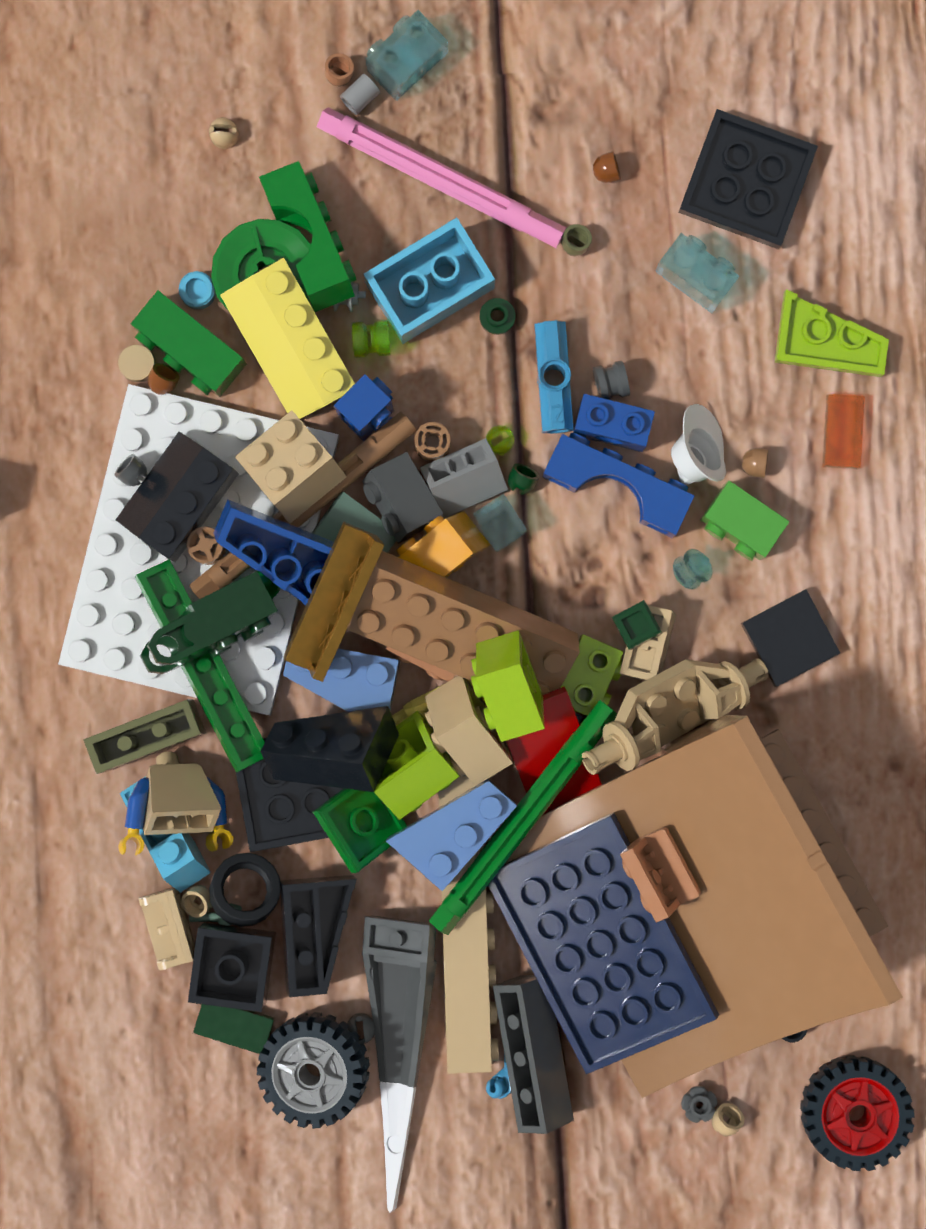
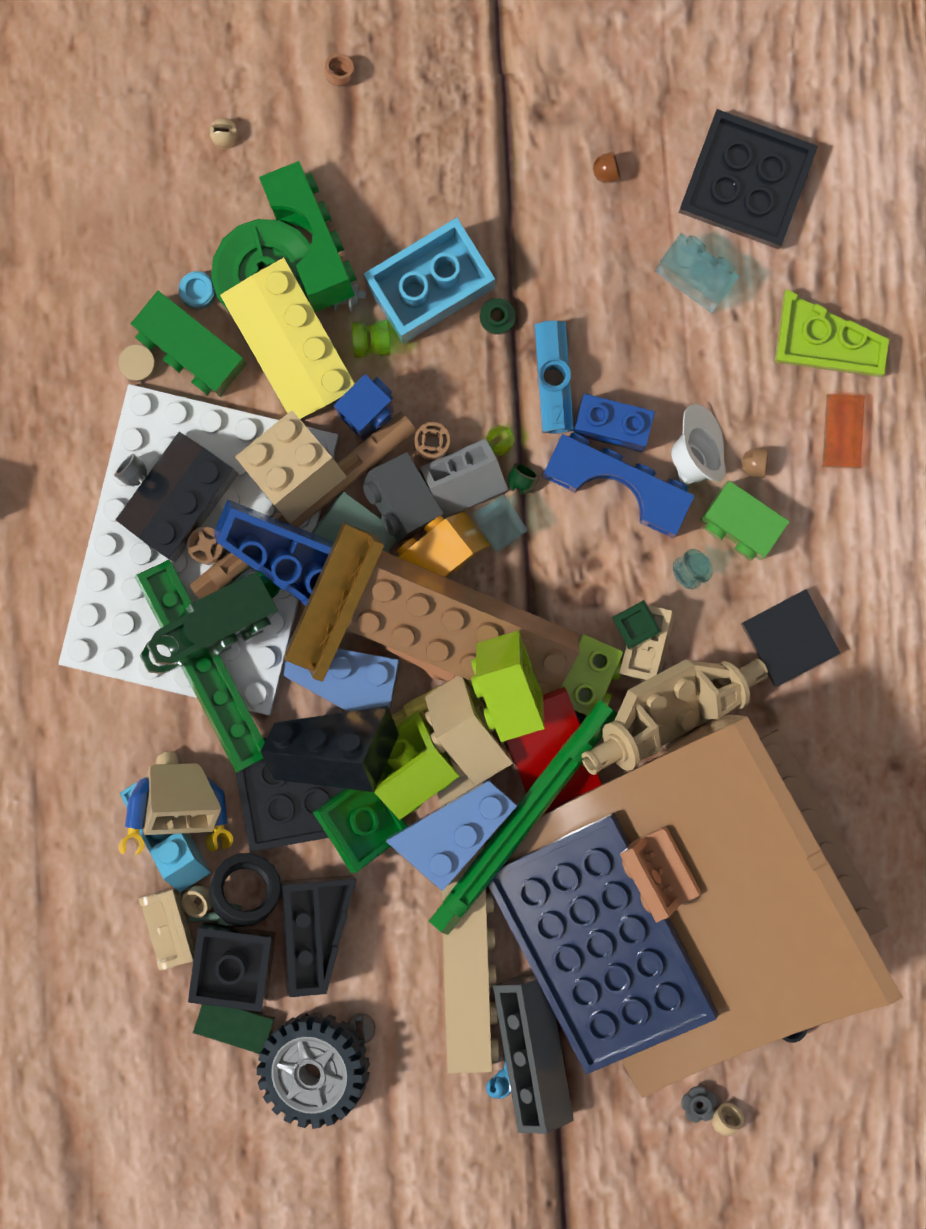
(144, 736): olive brick -> none
(162, 379): dark orange hinge -> none
(360, 94): light grey hinge -> none
(400, 987): dark grey plate -> none
(406, 54): clear light blue brick -> none
(440, 177): bright pink piece -> none
(579, 236): olive hinge -> none
(611, 380): dark grey wheel -> none
(876, 1133): wheel -> none

